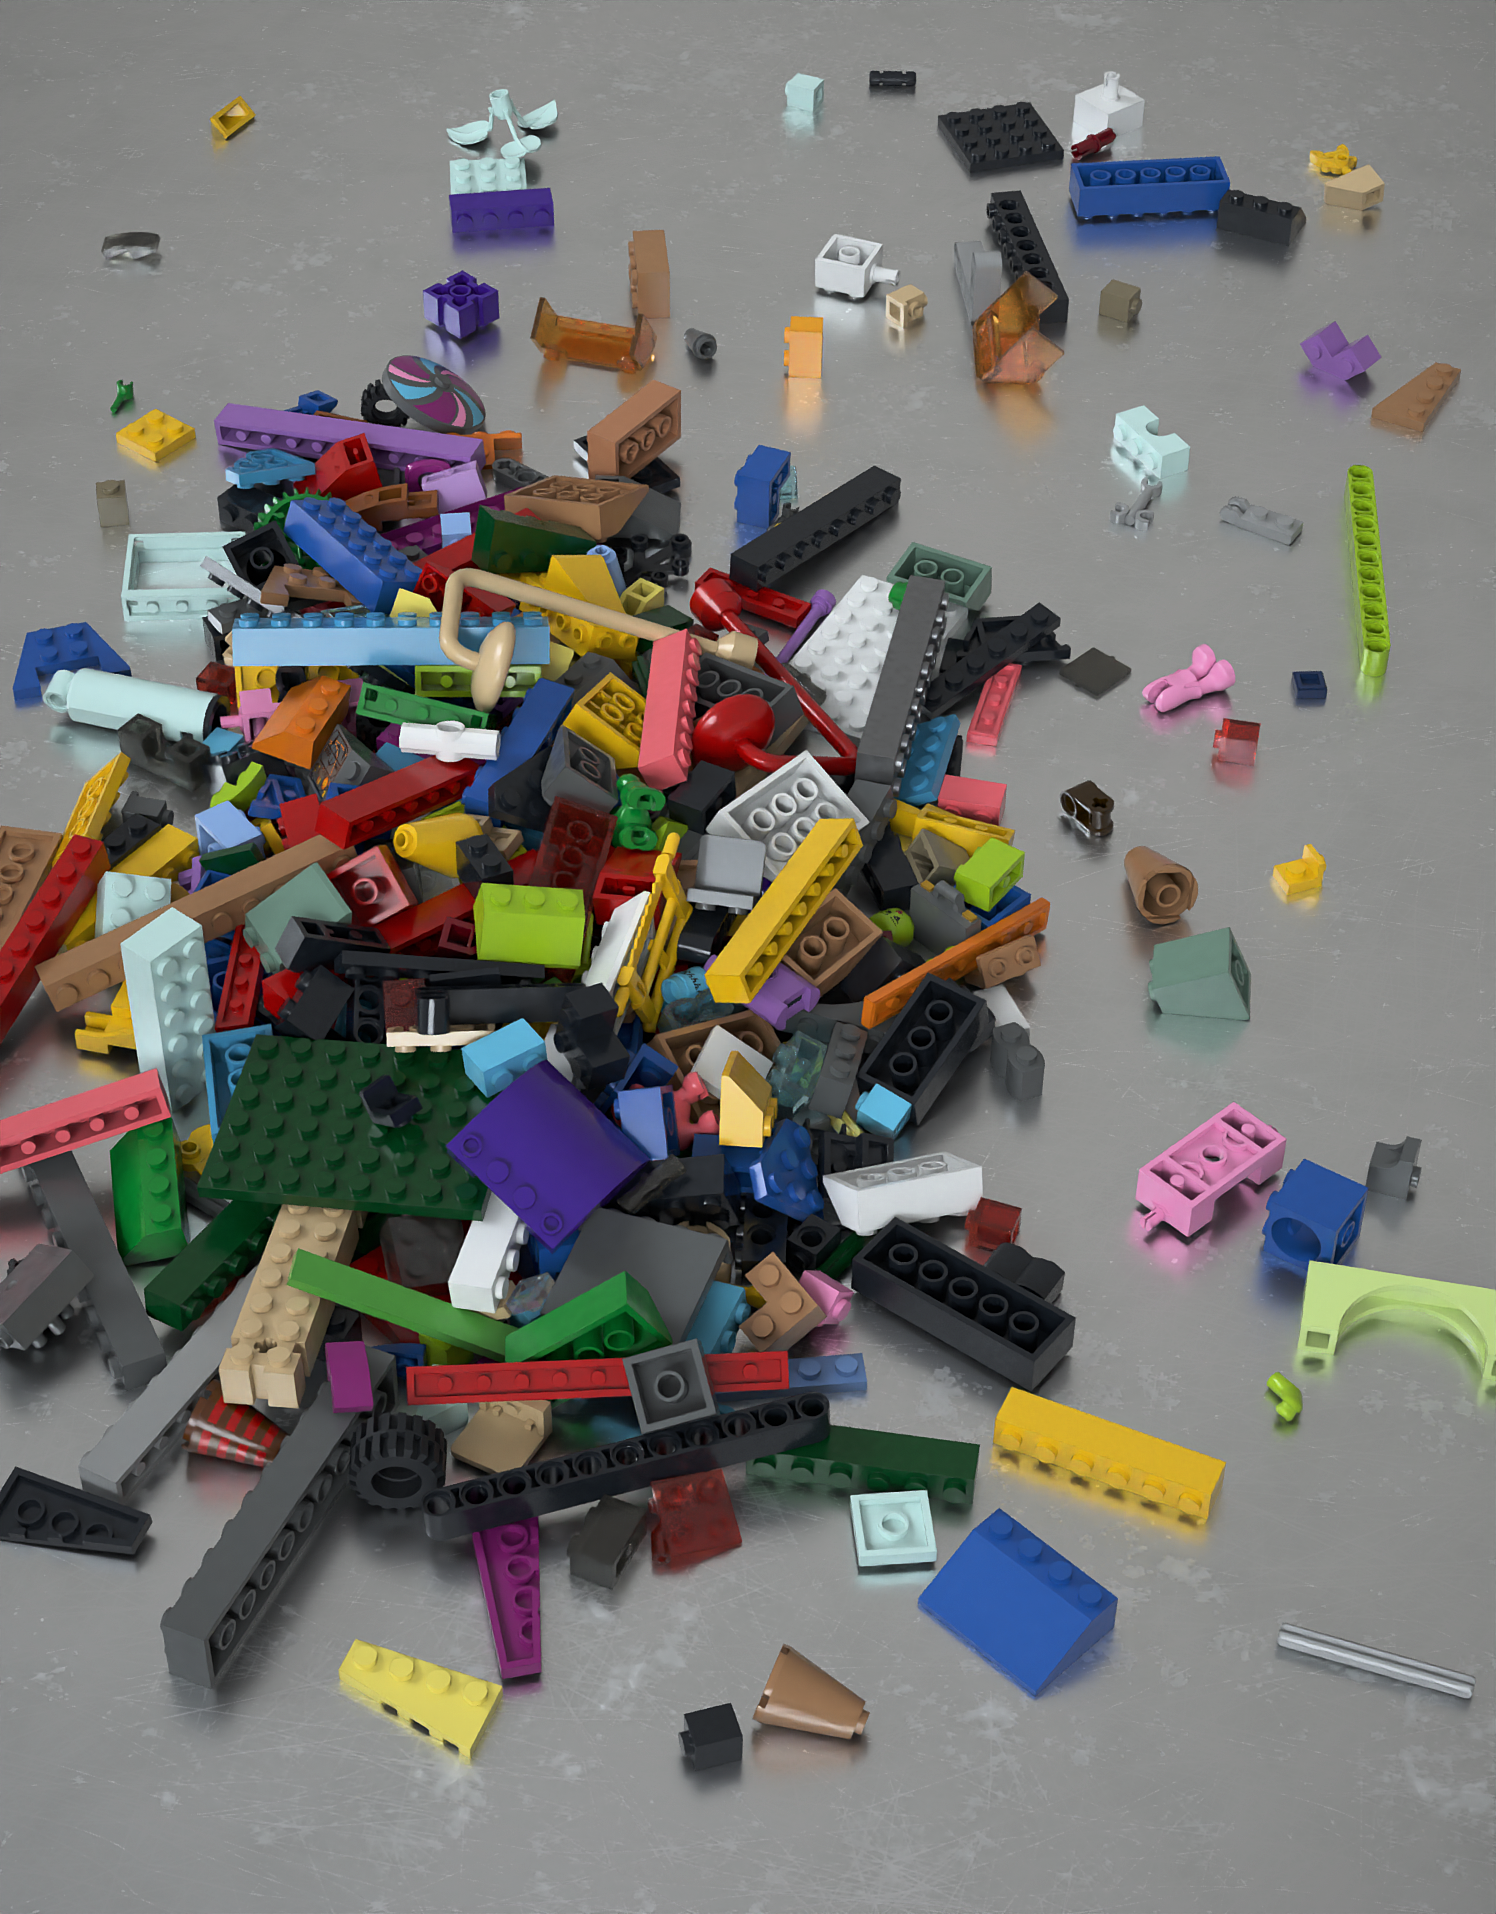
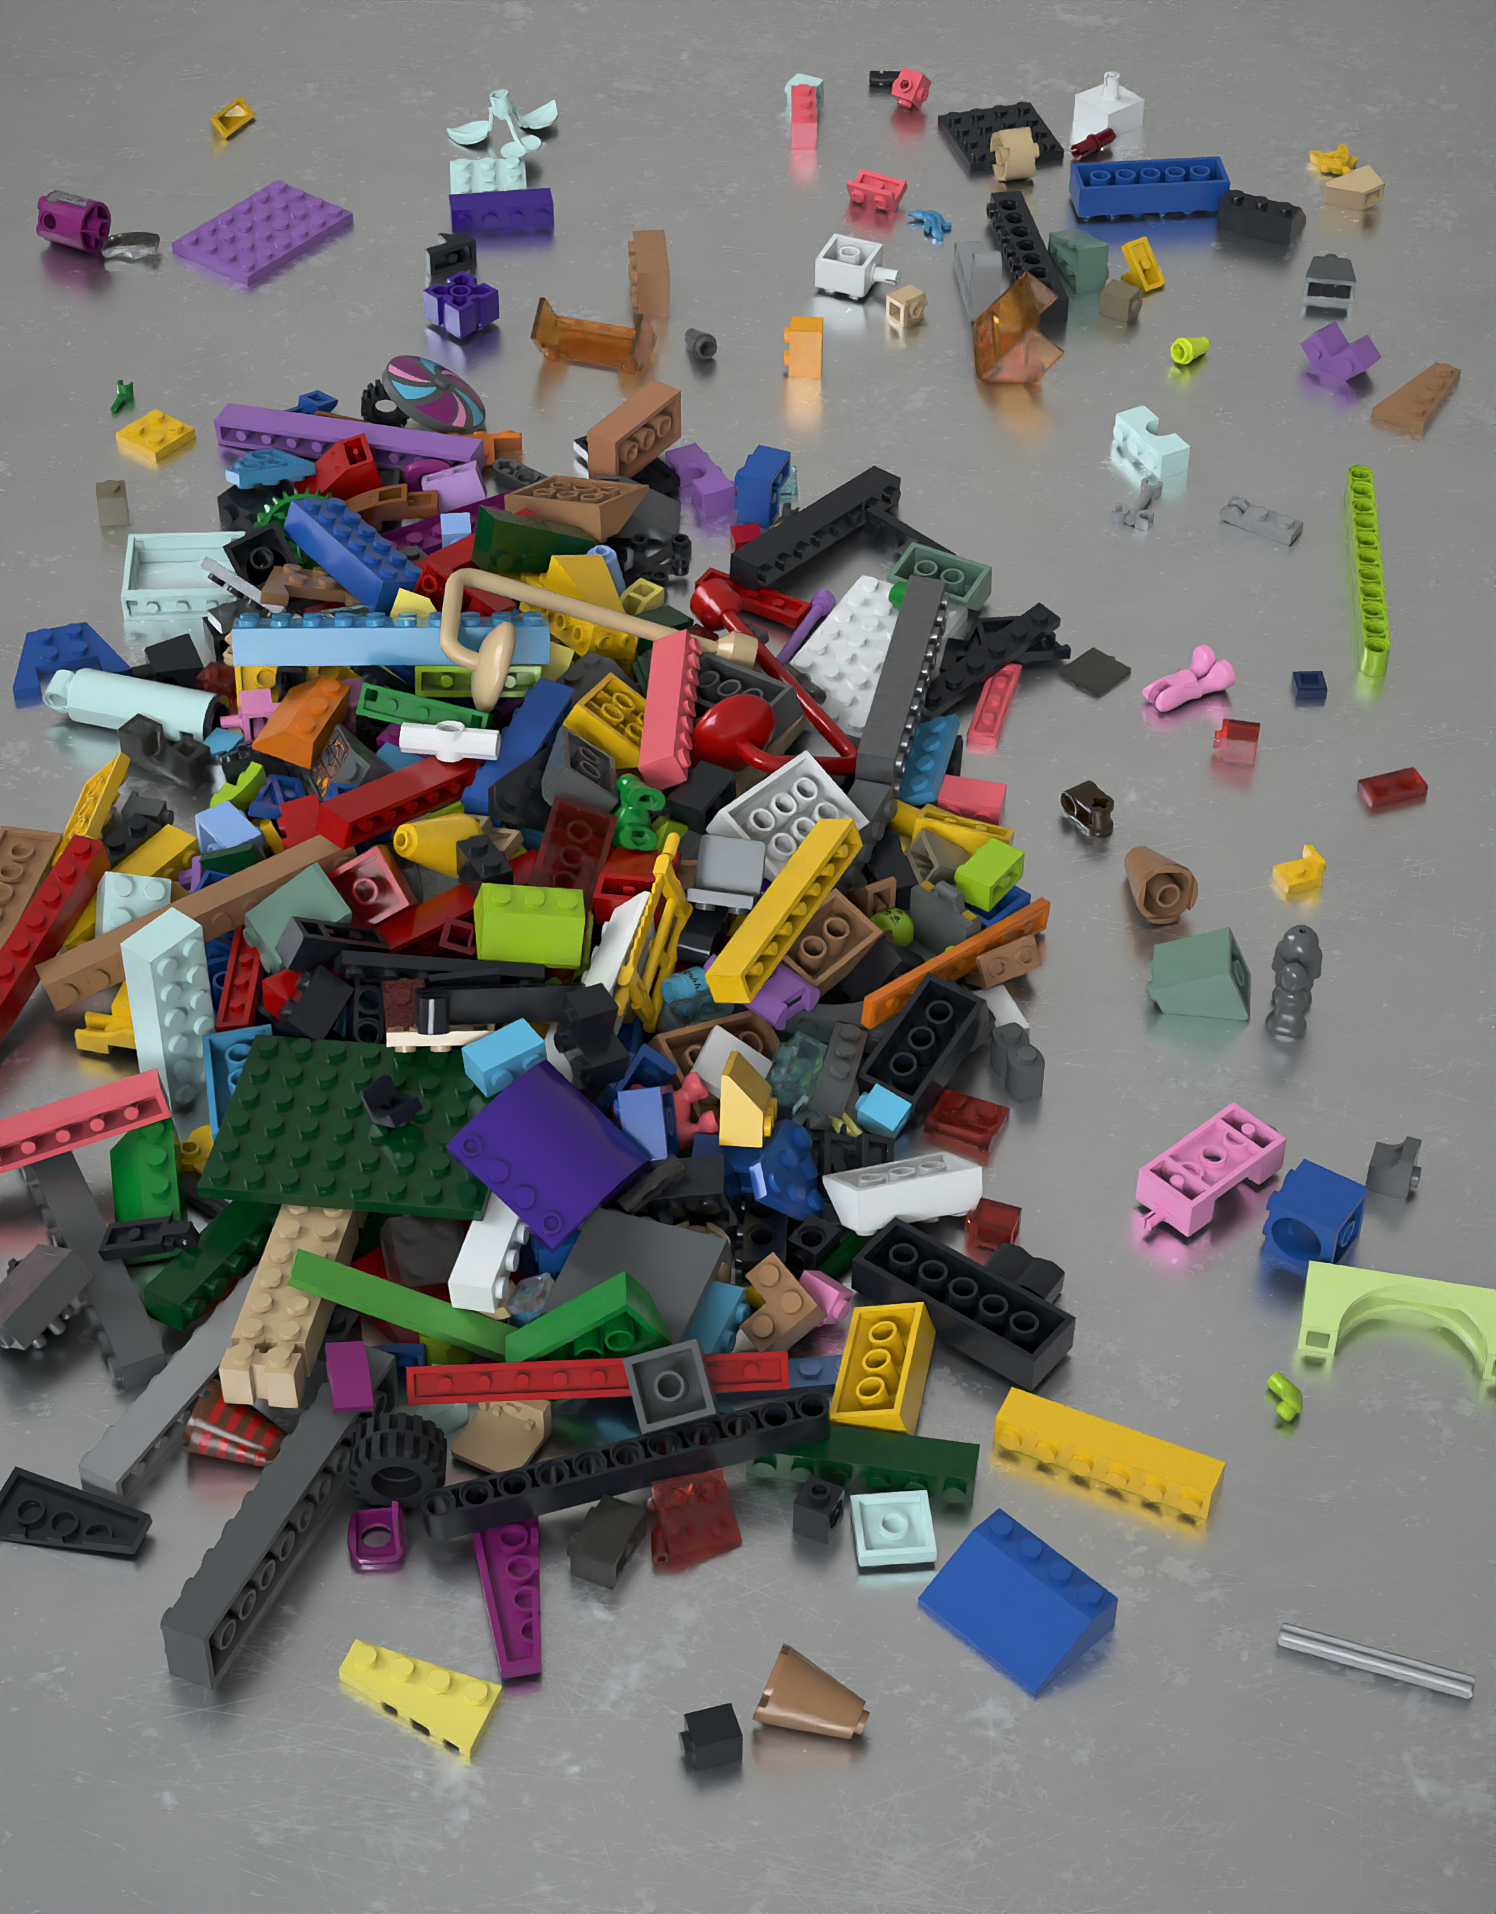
(73, 221): none -> magenta cylinder
(147, 1237): none -> black hinge
(171, 663): none -> black torso
(262, 232): none -> medium lavender plate
(389, 1517): none -> magenta piece
(450, 254): none -> black slope
(710, 487): none -> medium lavender arch
(744, 534): none -> red tile
(803, 117): none -> coral brick
(818, 1509): none -> black brick
(874, 896): none -> medium nougat slope
(877, 189): none -> coral bracket
(884, 1368): none -> yellow slope
(894, 532): none -> black plate
(910, 88): none -> coral brick
(933, 222): none -> dark azure piece
(967, 1120): none -> clear red plate
(1014, 154): none -> tan brick
(1080, 259): none -> sand green wedge
(1143, 265): none -> yellow slope
(1188, 349): none -> neon yellow cone
(1296, 967): none -> dark grey animal
(1330, 280): none -> dark grey torso
(1392, 787): none -> clear red plate

